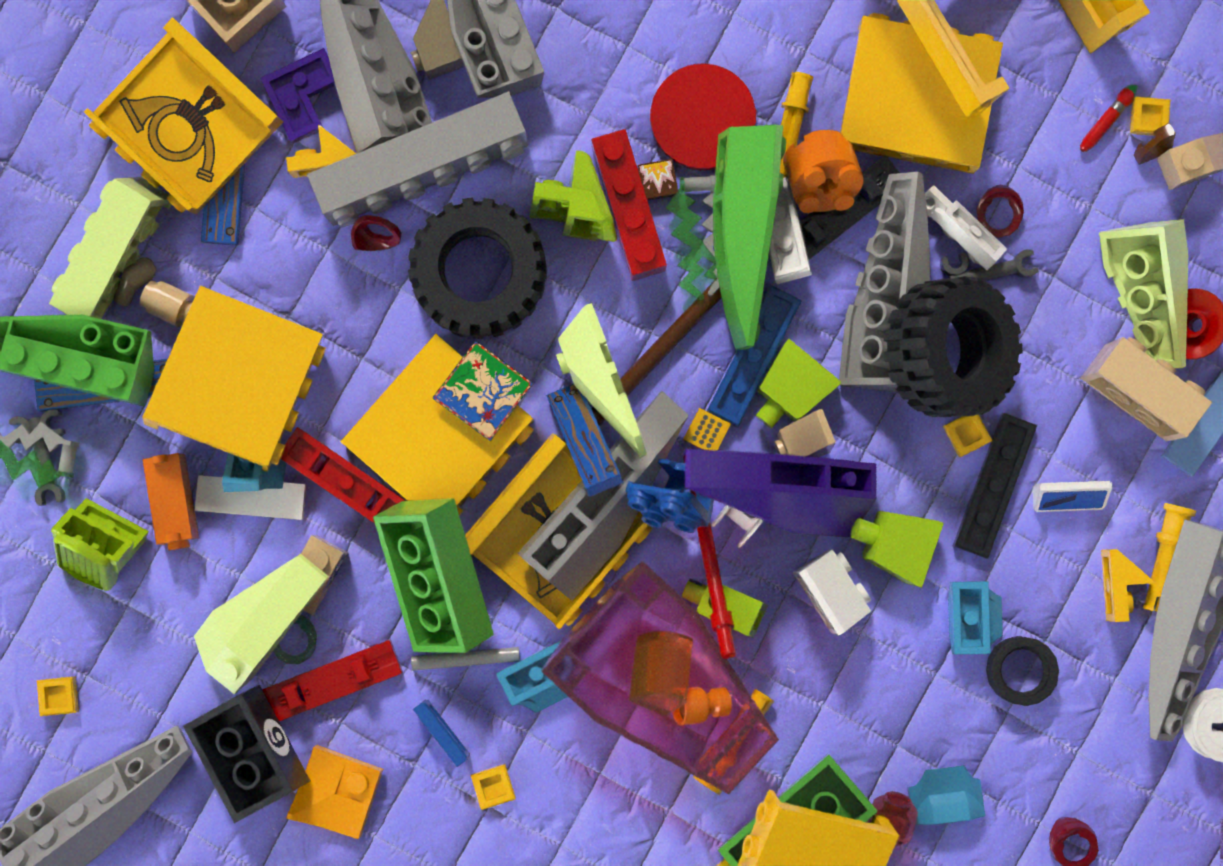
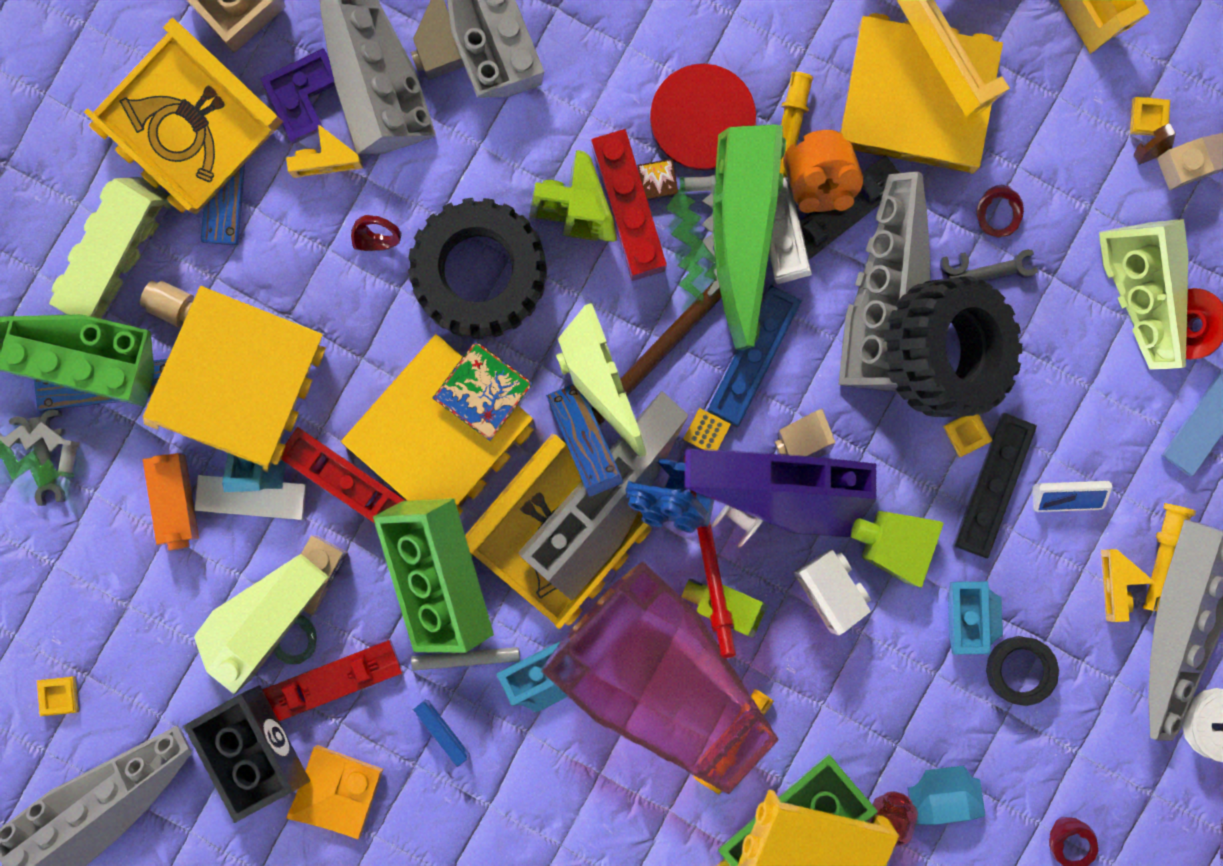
(95, 544): lime piece -> none
(133, 278): dark tan arm -> none
(419, 160): light grey brick -> none
(493, 786): yellow tile -> none
(661, 671): clear orange brick -> none
(702, 704): orange piece -> none
(793, 385): lime torso -> none
(964, 228): white hinge -> none
(1123, 100): red piece -> none
(1147, 389): tan brick -> none

